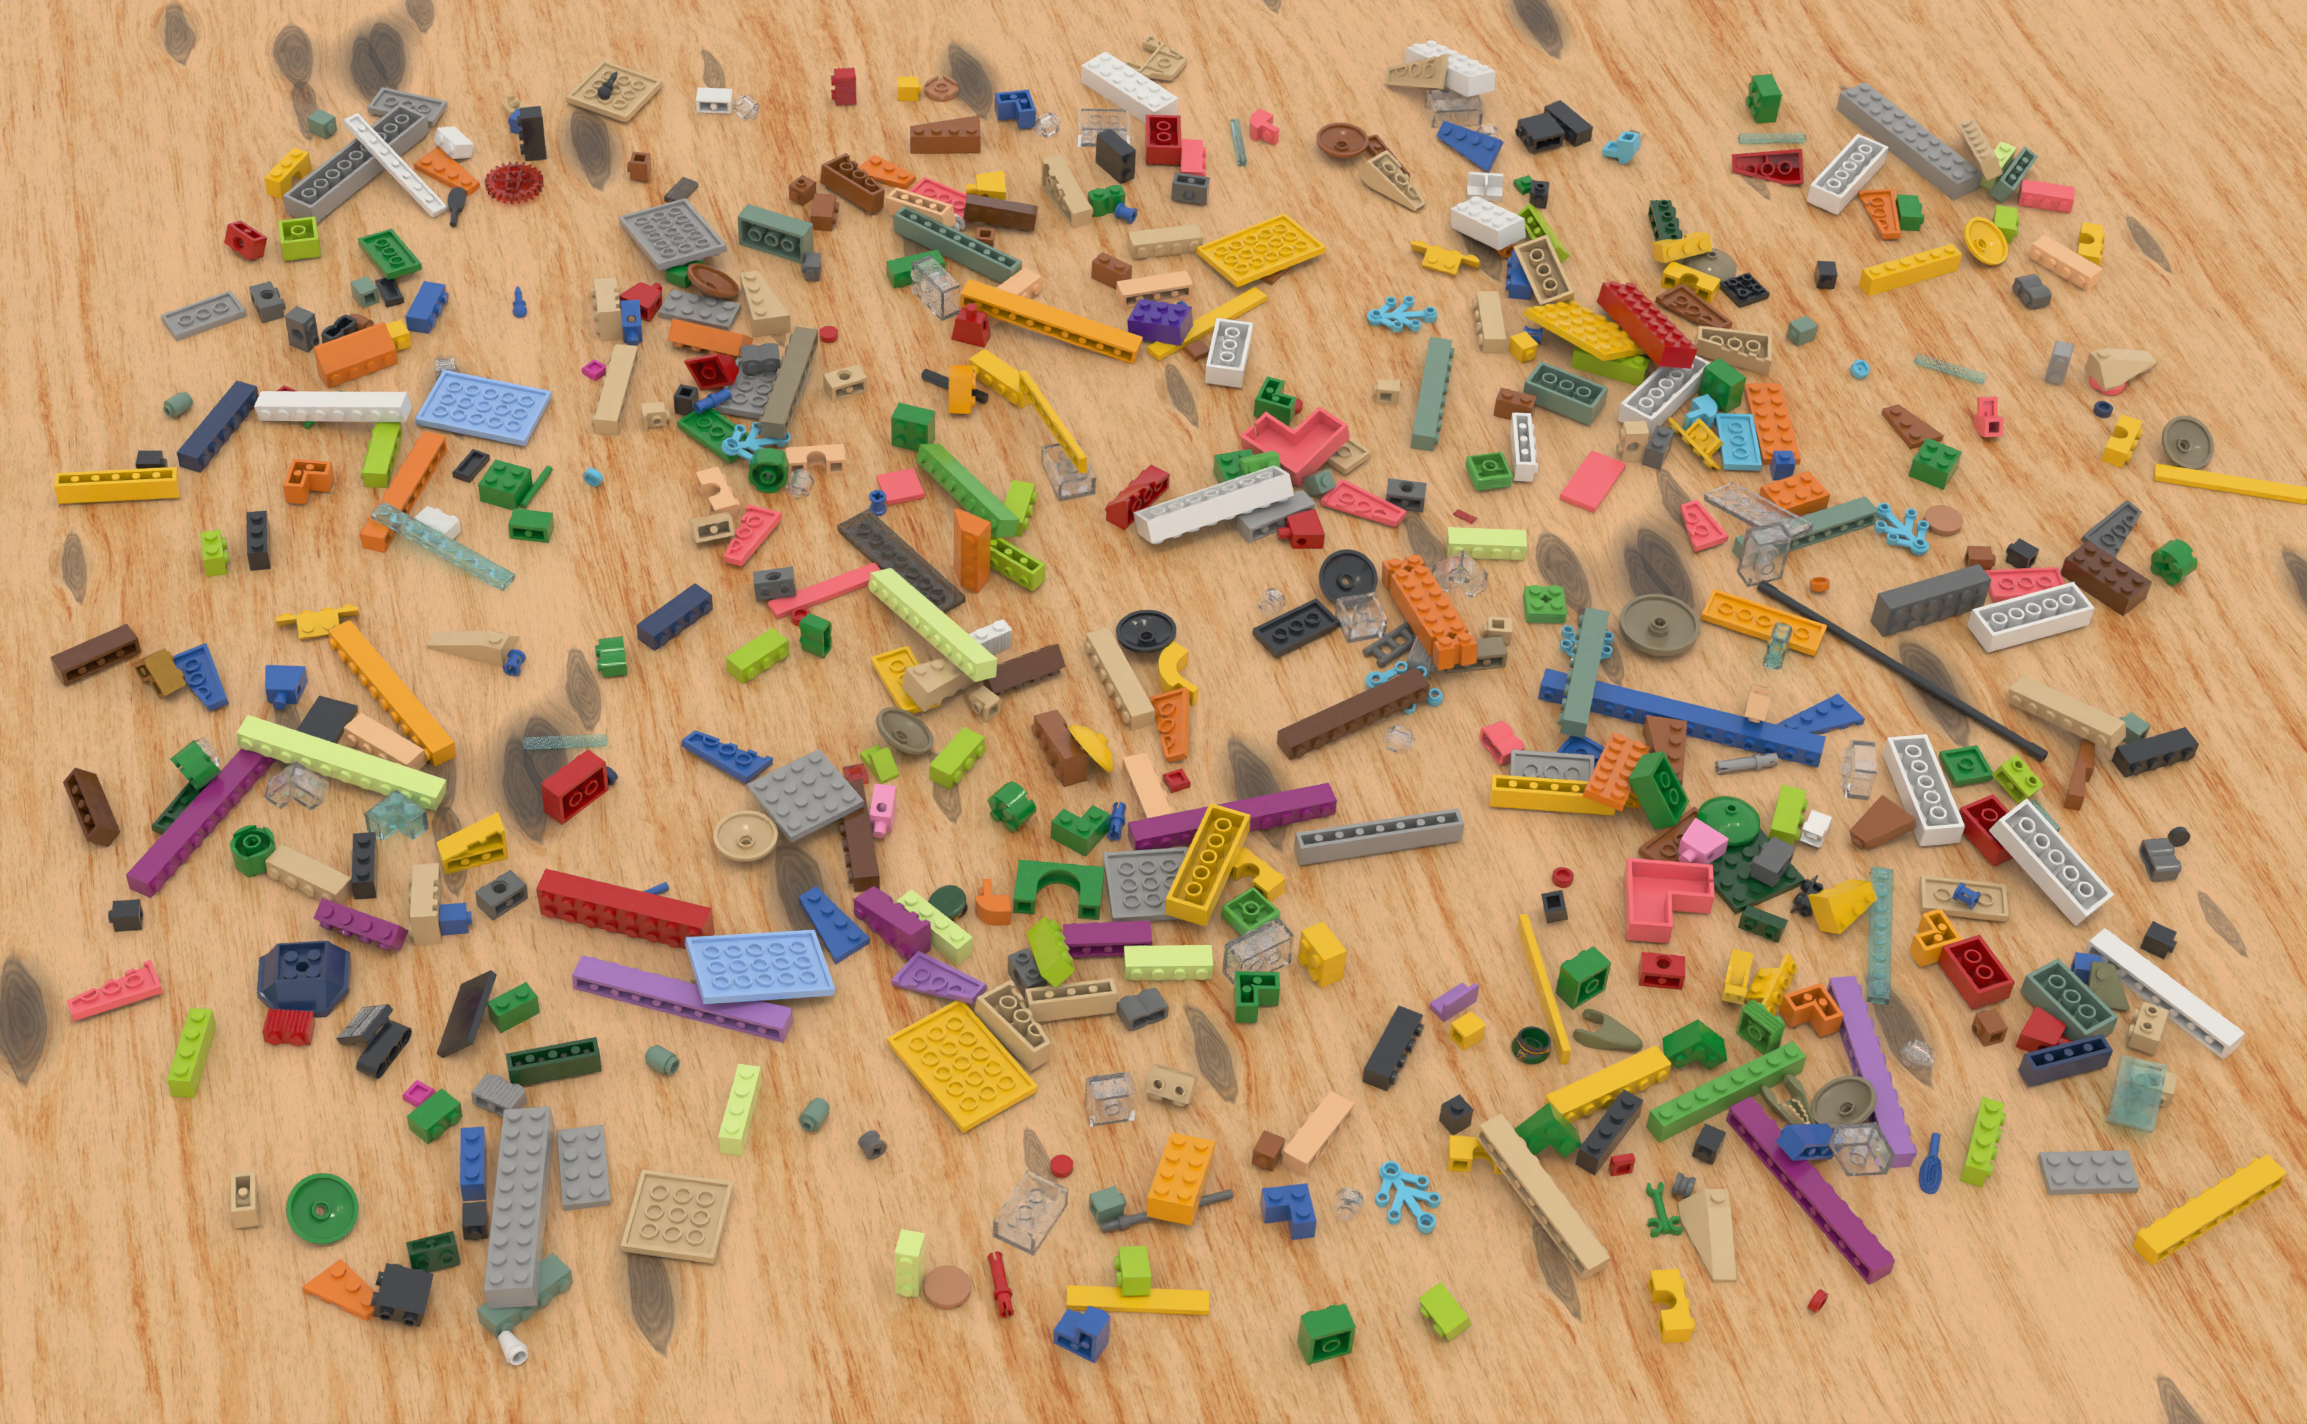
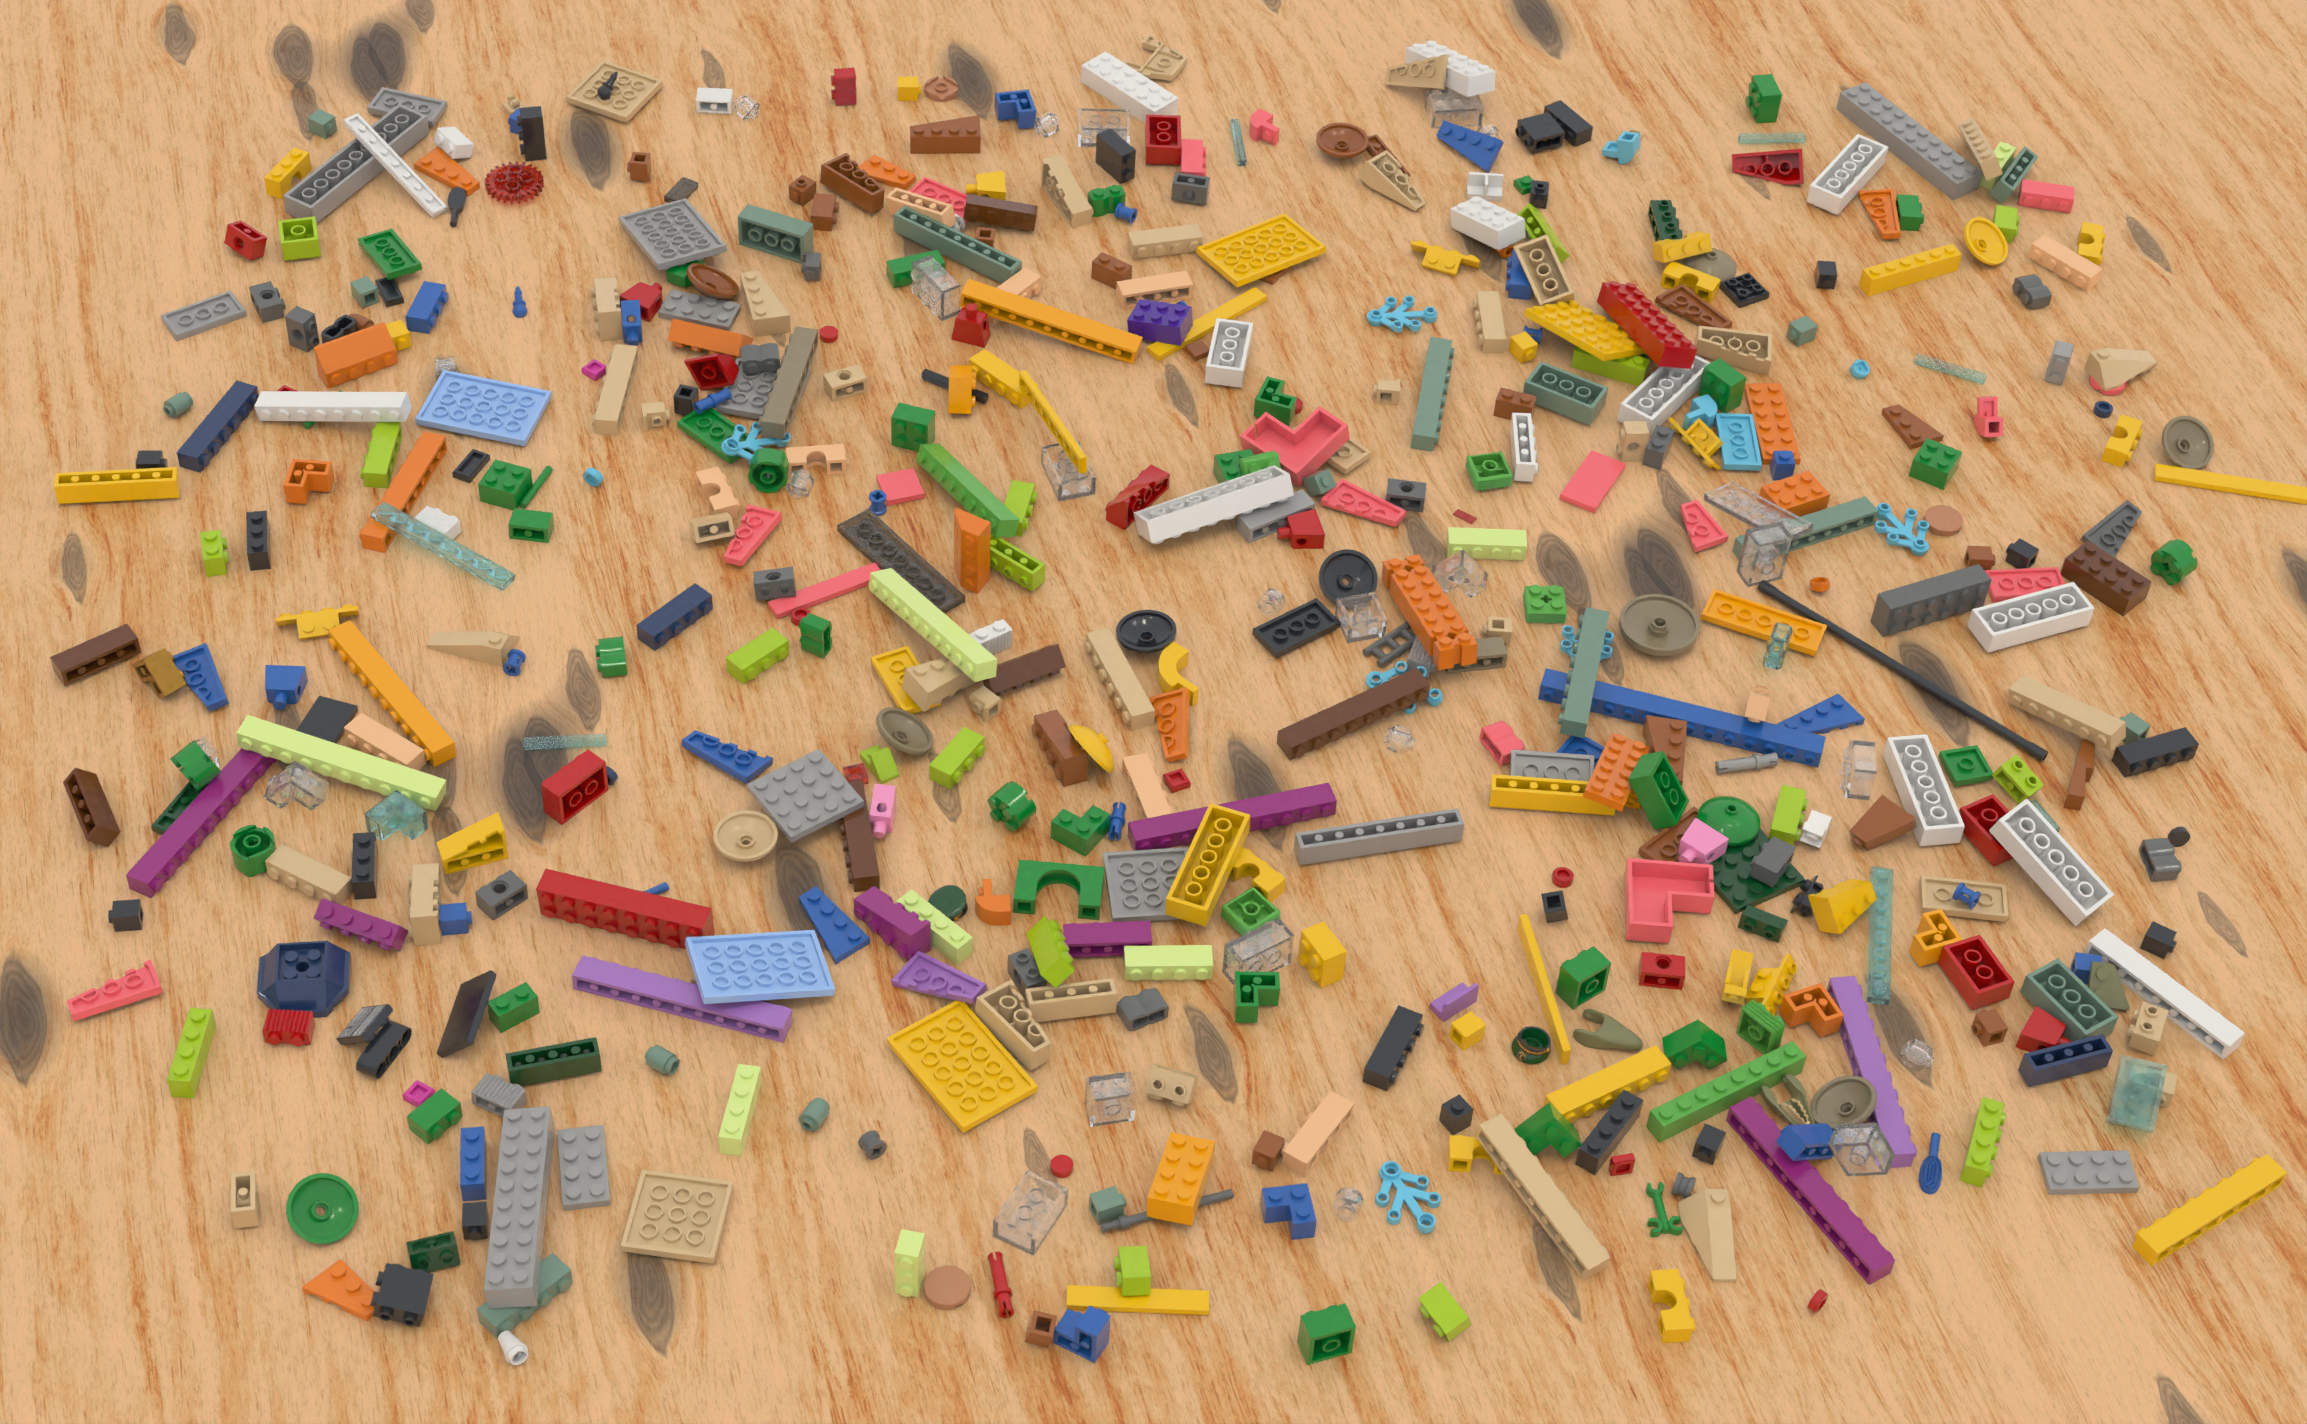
(1040, 1328): none -> dark orange brick

